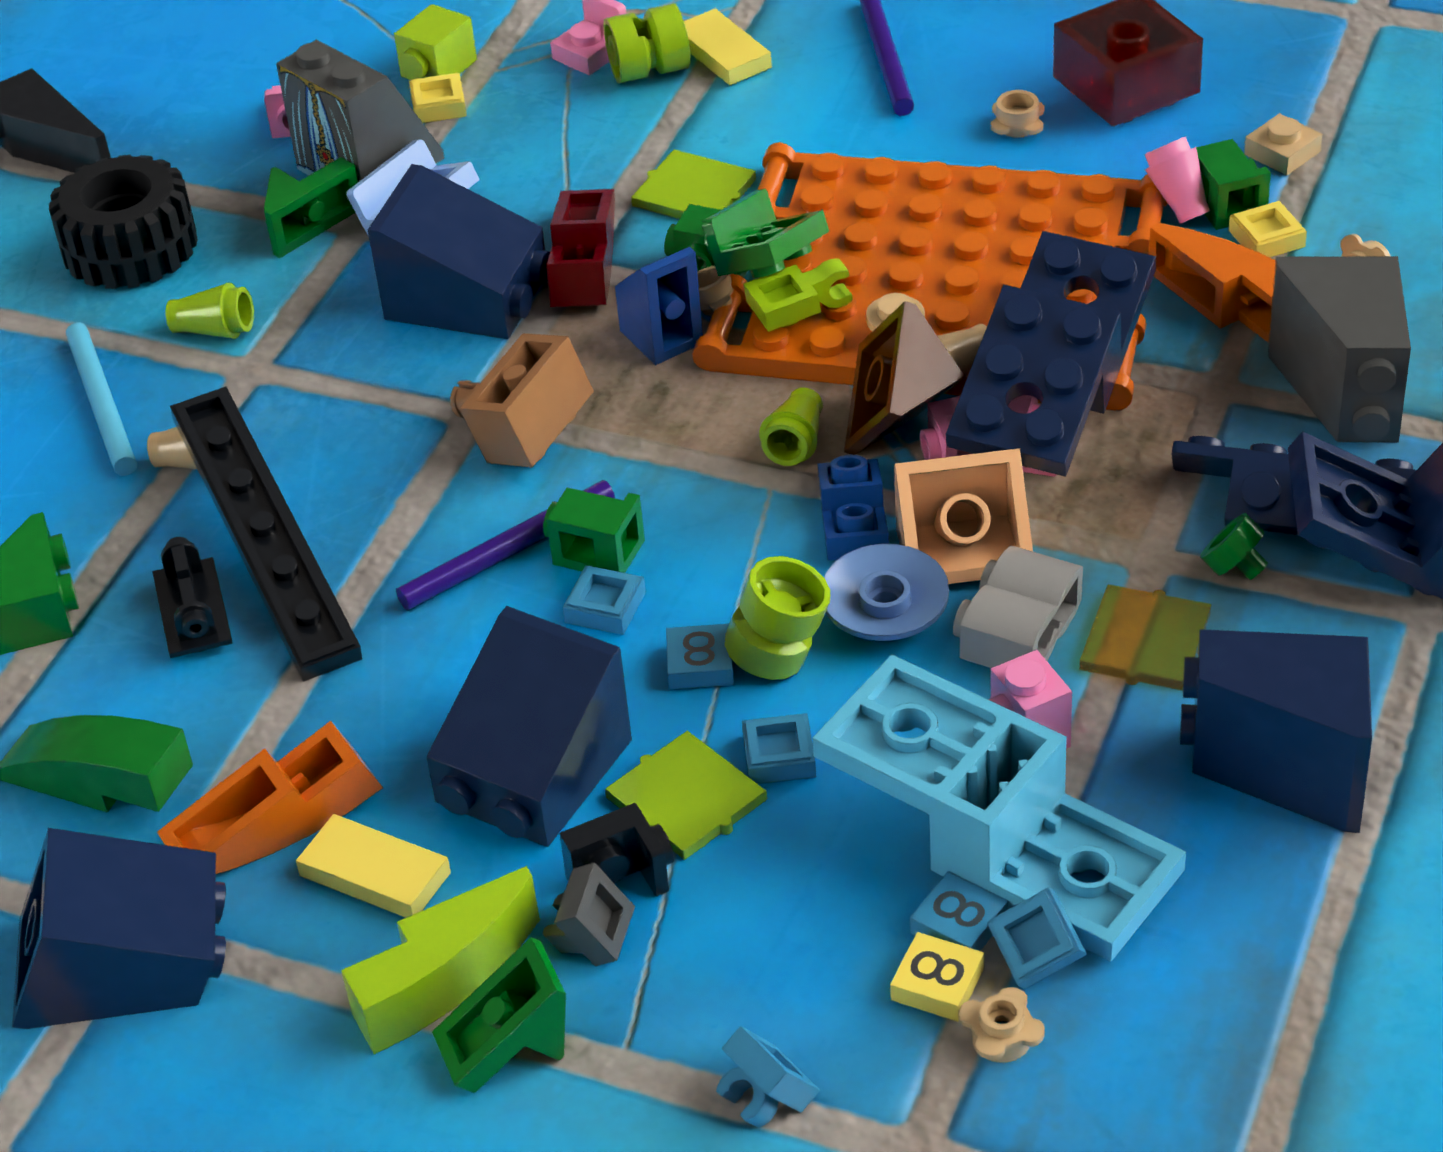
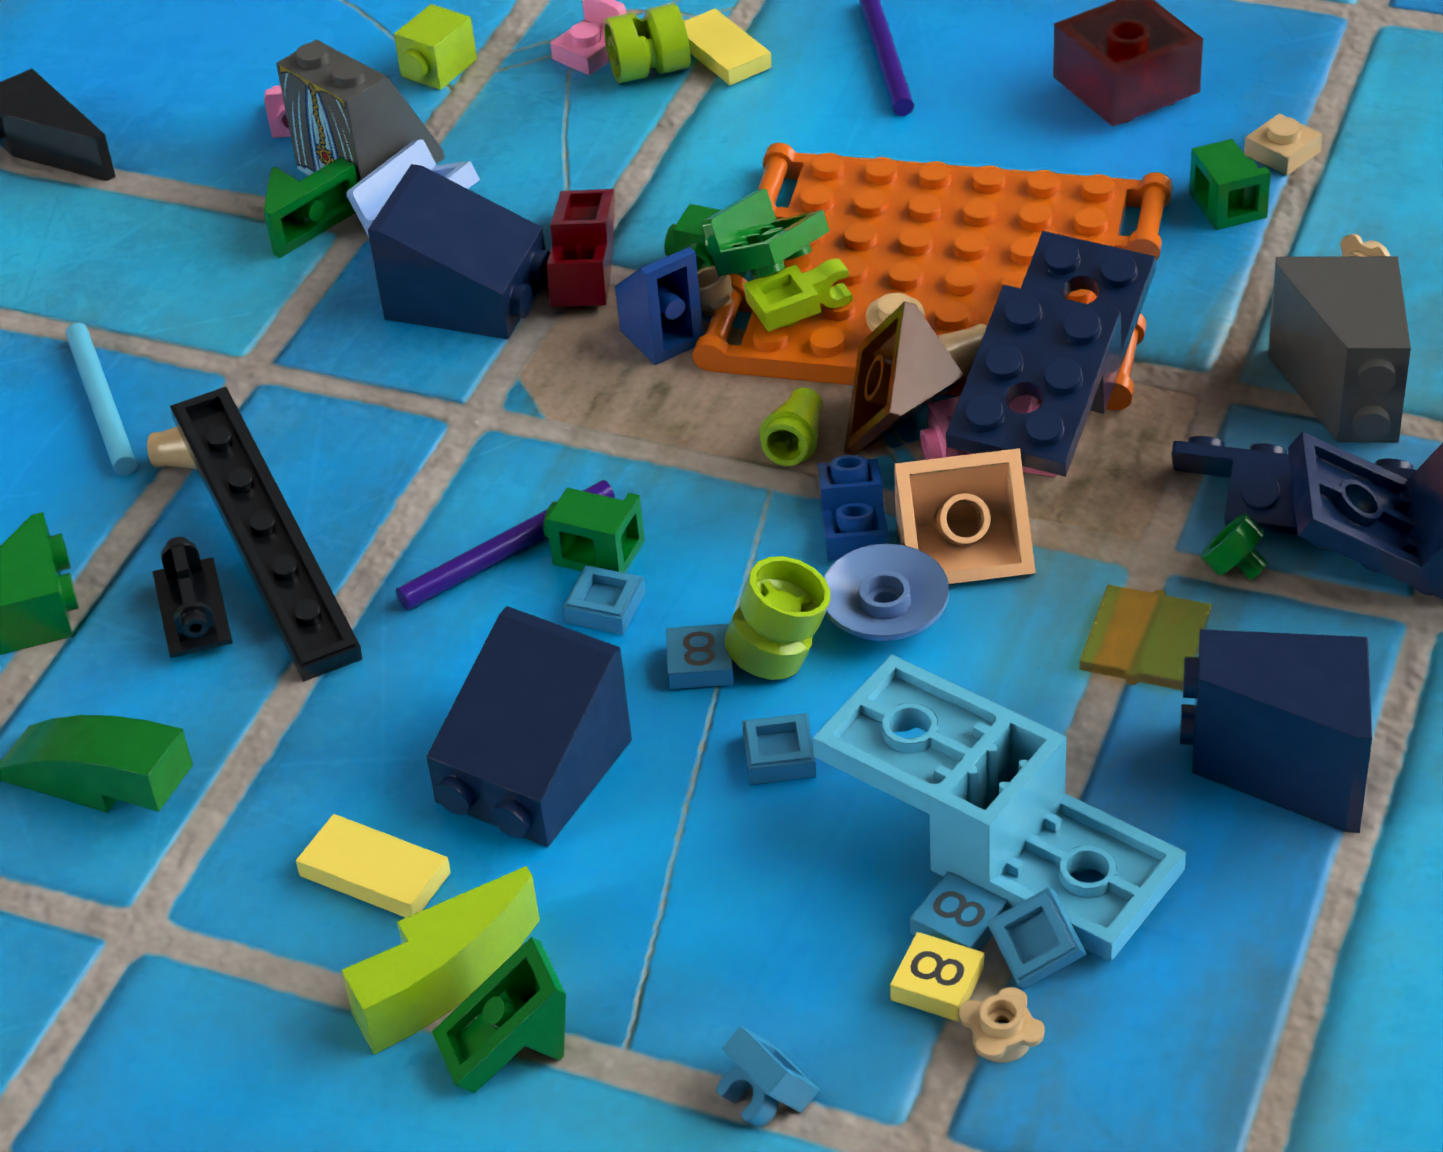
(115, 930): dark blue slope -> none
(123, 221): black tyre -> none
(213, 312): lime cone -> none
(275, 801): orange slope -> none
(438, 97): light yellow tile -> none
(524, 399): medium nougat brick -> none
(590, 916): dark grey tile -> none
(620, 846): black bracket -> none
(688, 793): lime piece -> none
(691, 180): lime piece -> none
(1017, 114): tan plate -> none
(1019, 607): light grey brick -> none
(1034, 691): bright pink brick -> none
(1178, 178): bright pink cone -> none
(1215, 276): orange slope -> none
(1268, 229): light yellow tile -> none

